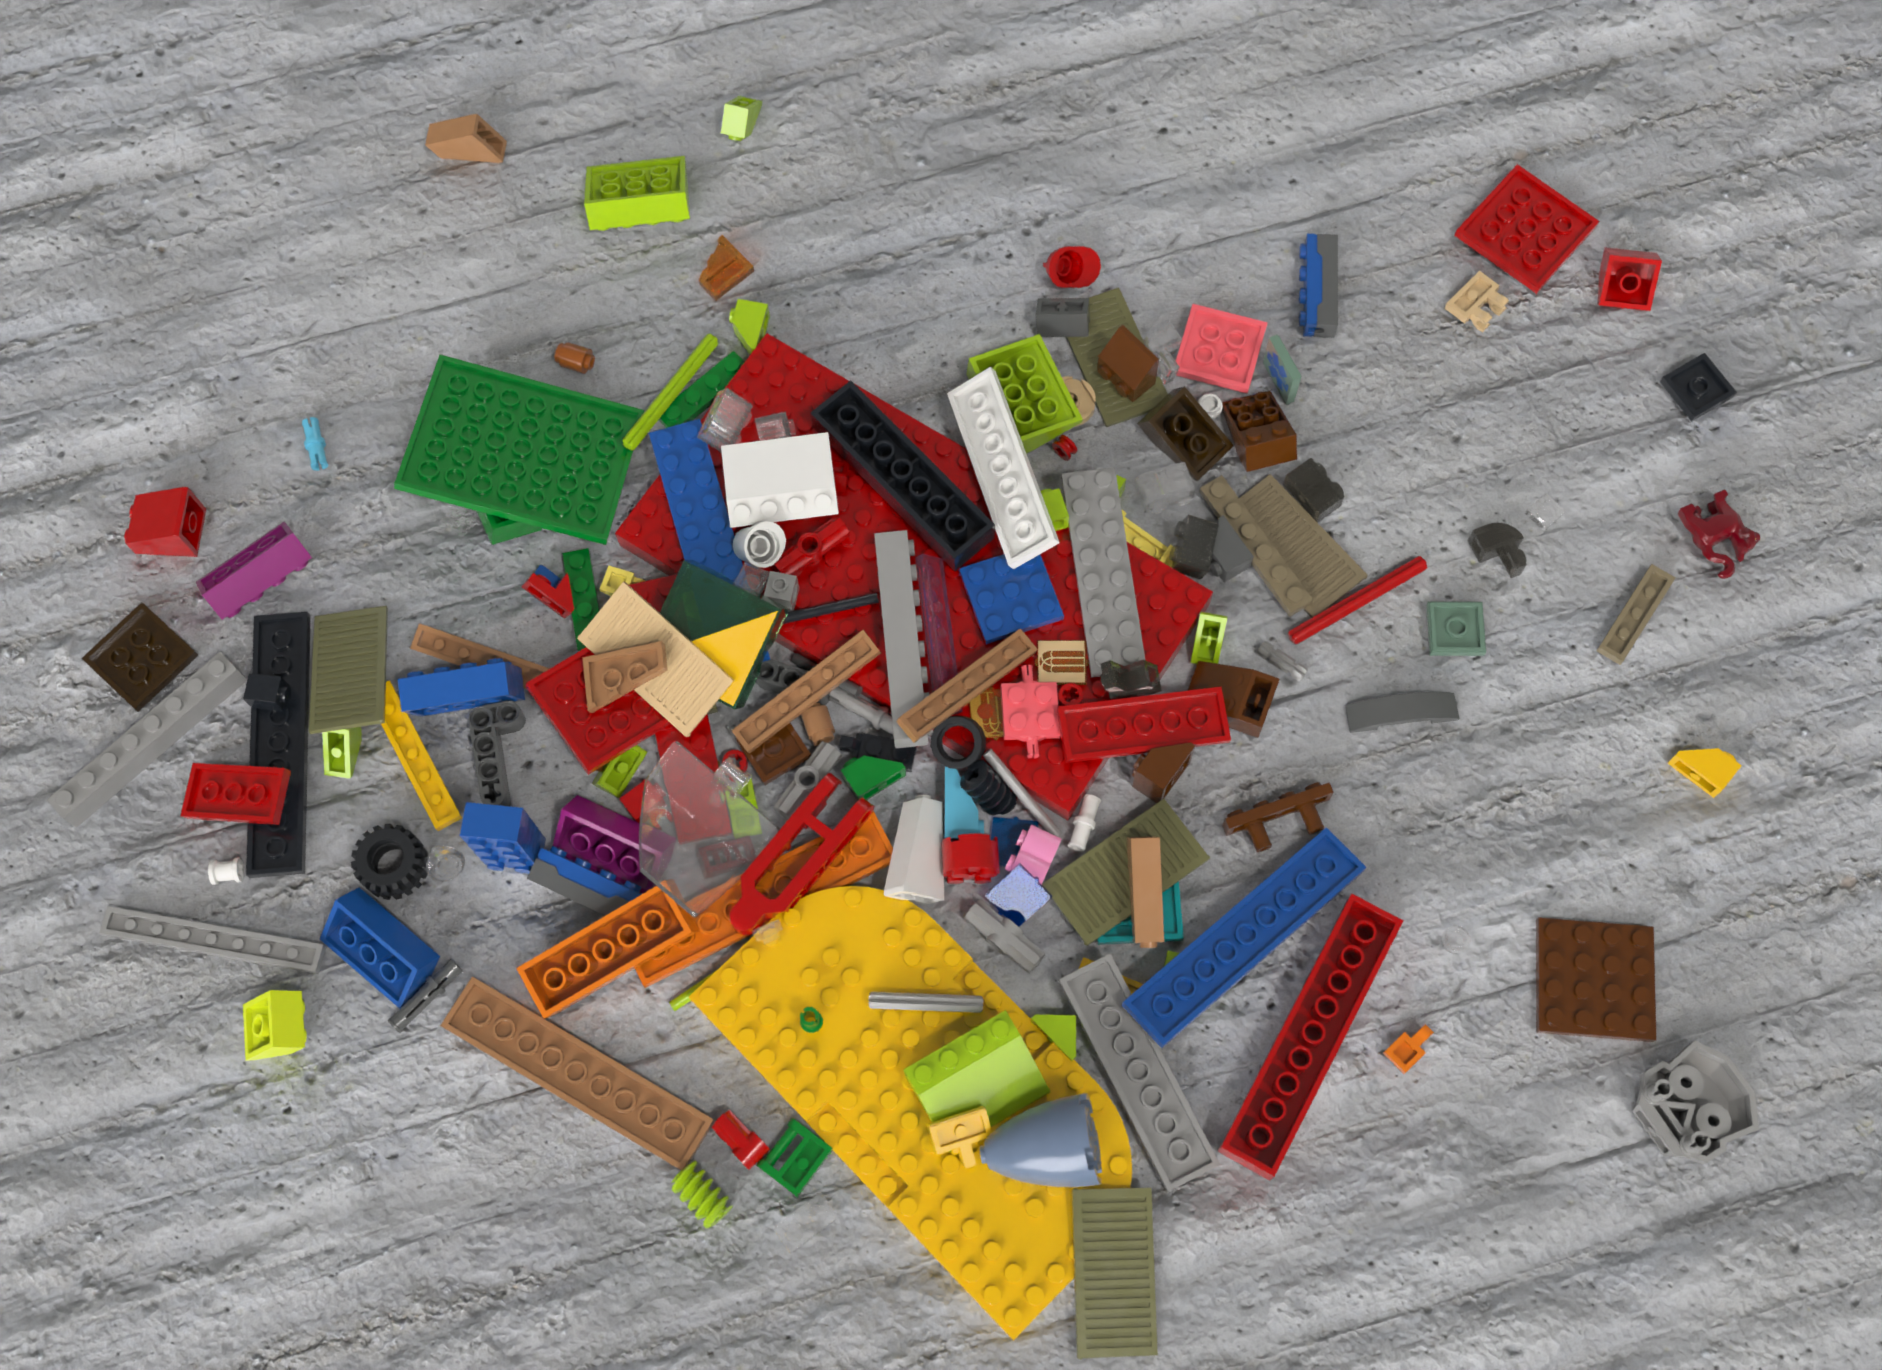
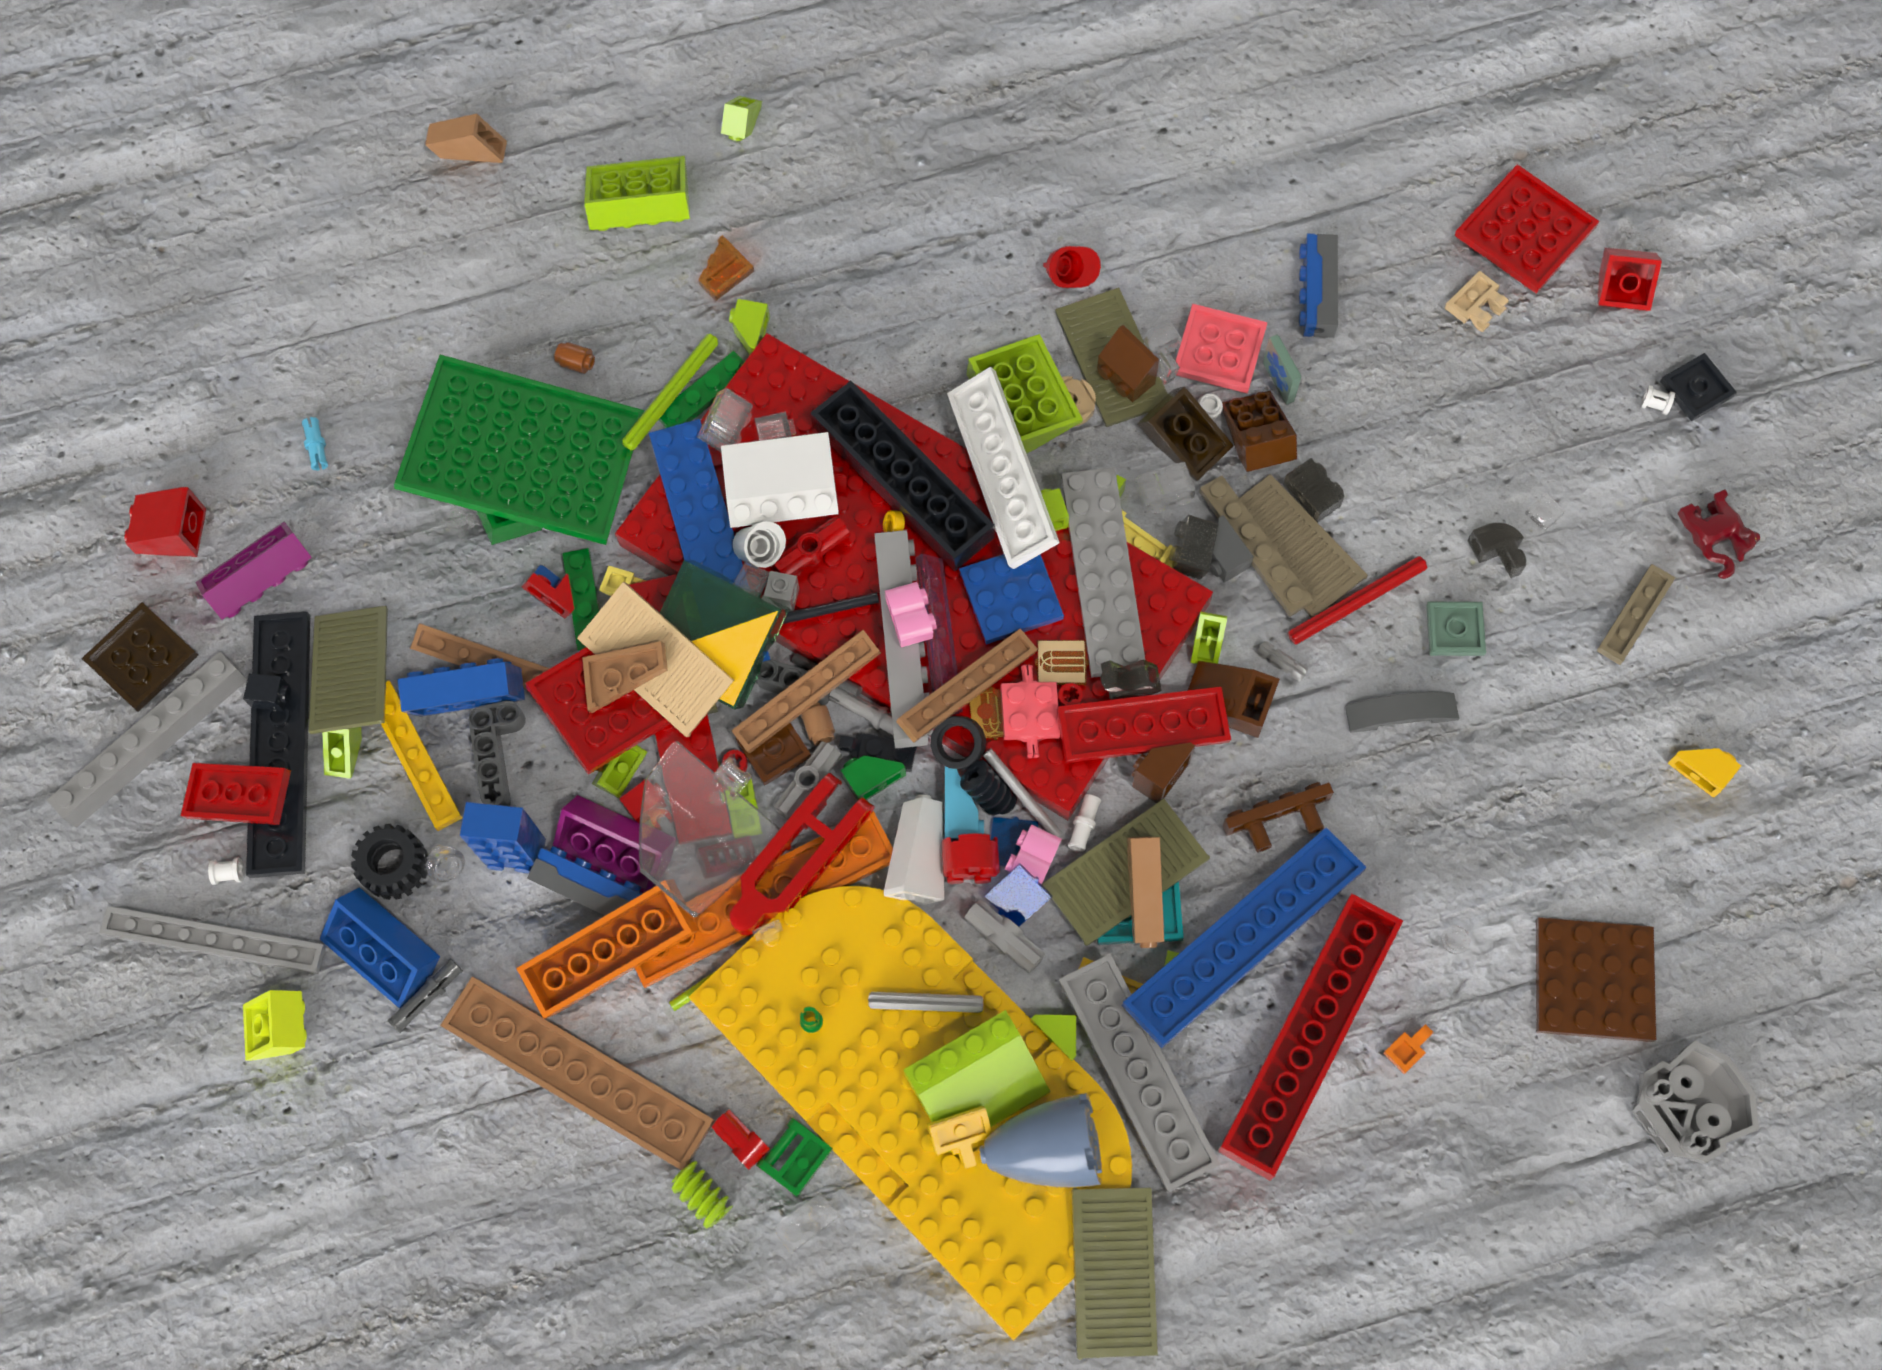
(893, 521): none -> yellow tile
(909, 614): none -> bright pink brick
(1063, 317): dark grey hinge -> none
(1064, 447): red bush -> none
(1657, 400): none -> white bush

